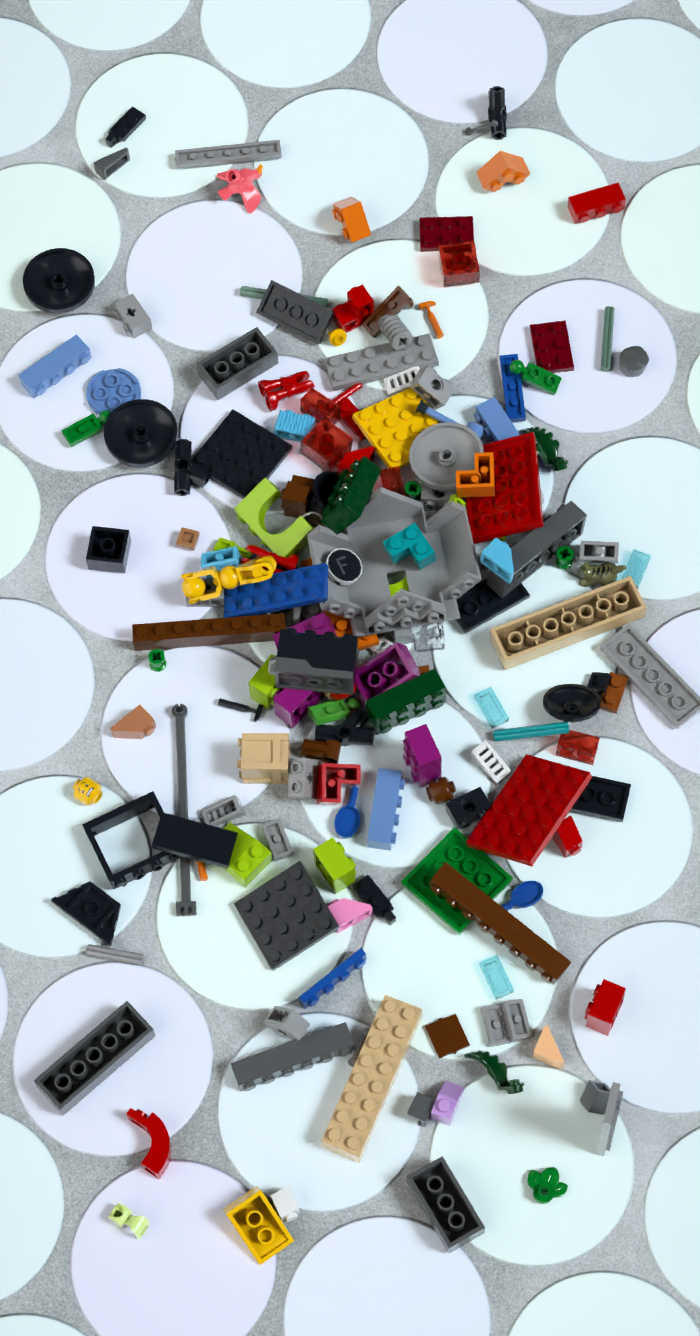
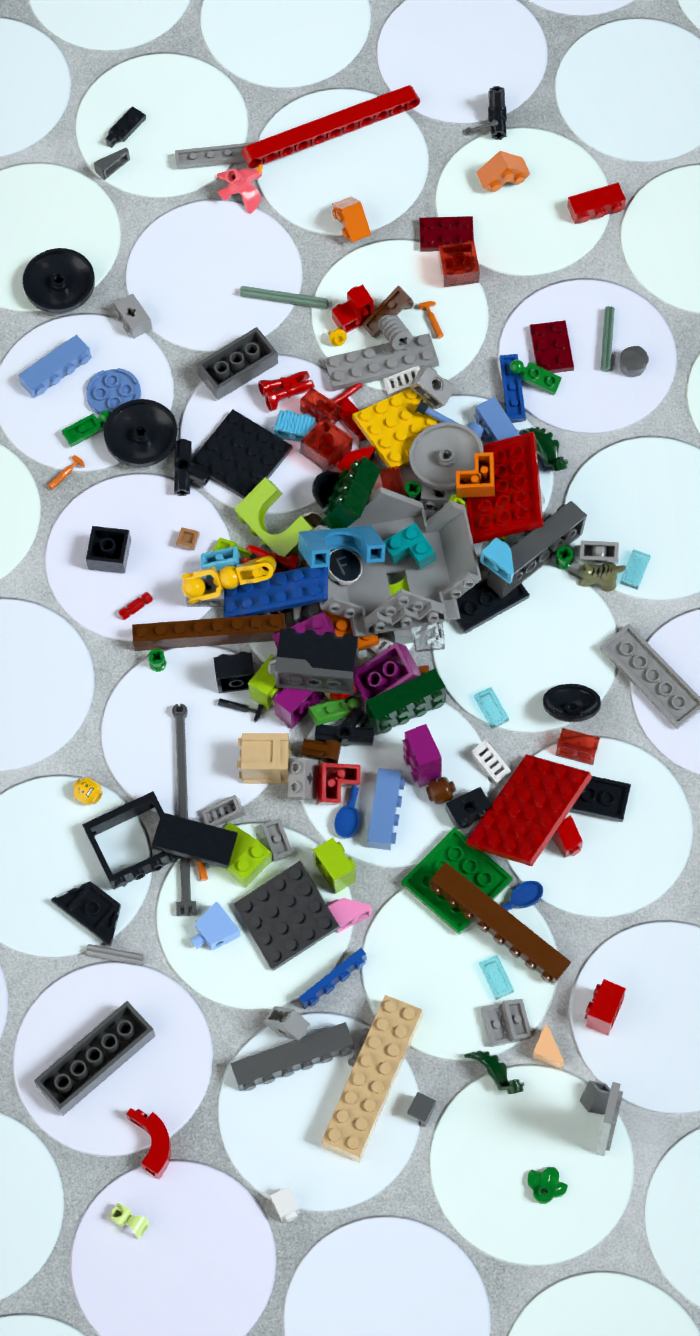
(64, 473): none -> orange piece
(134, 725): nougat slope -> none
(135, 605): none -> red axle
(215, 928): none -> light blue torso
(233, 671): none -> black brick
(258, 1224): yellow slope -> none
(295, 312): black plate -> none
(297, 496): reddish brown brick -> none
(316, 544): none -> dark azure arch
(330, 126): none -> red beam
(372, 895): black hinge -> none
(445, 1204): dark grey brick -> none
(447, 1036): reddish brown piece -> none
(447, 1103): lavender slope -> none
(531, 731): teal axle -> none
(567, 623): tan brick -> none
(599, 682): black tile -> none
(611, 699): dark orange plate -> none

